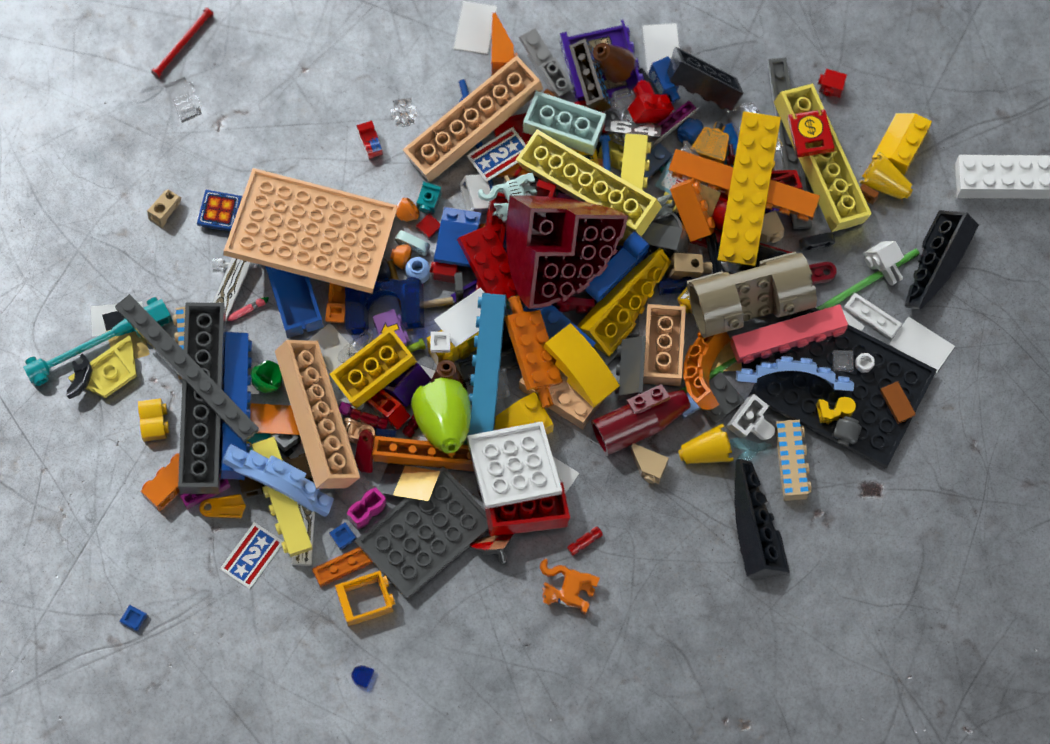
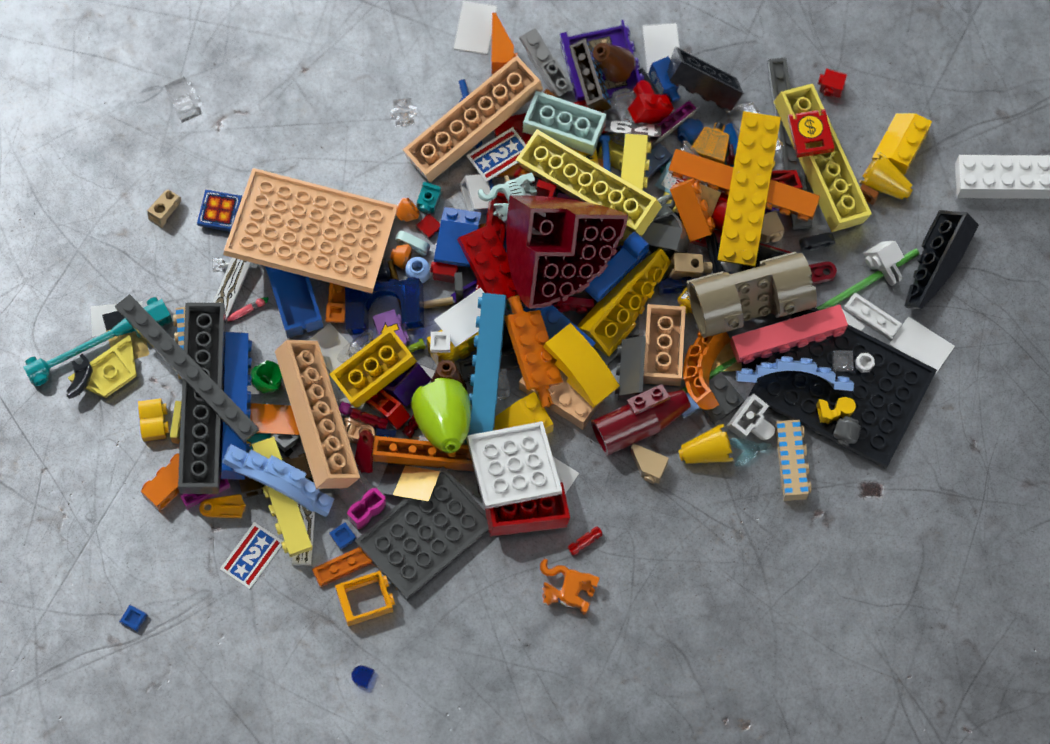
(176, 423): none -> light yellow tile
(182, 42): red bar -> none
(369, 139): red leg -> none
(493, 545): shield -> none
(758, 540): black wedge -> none
(897, 402): dark orange tile -> none

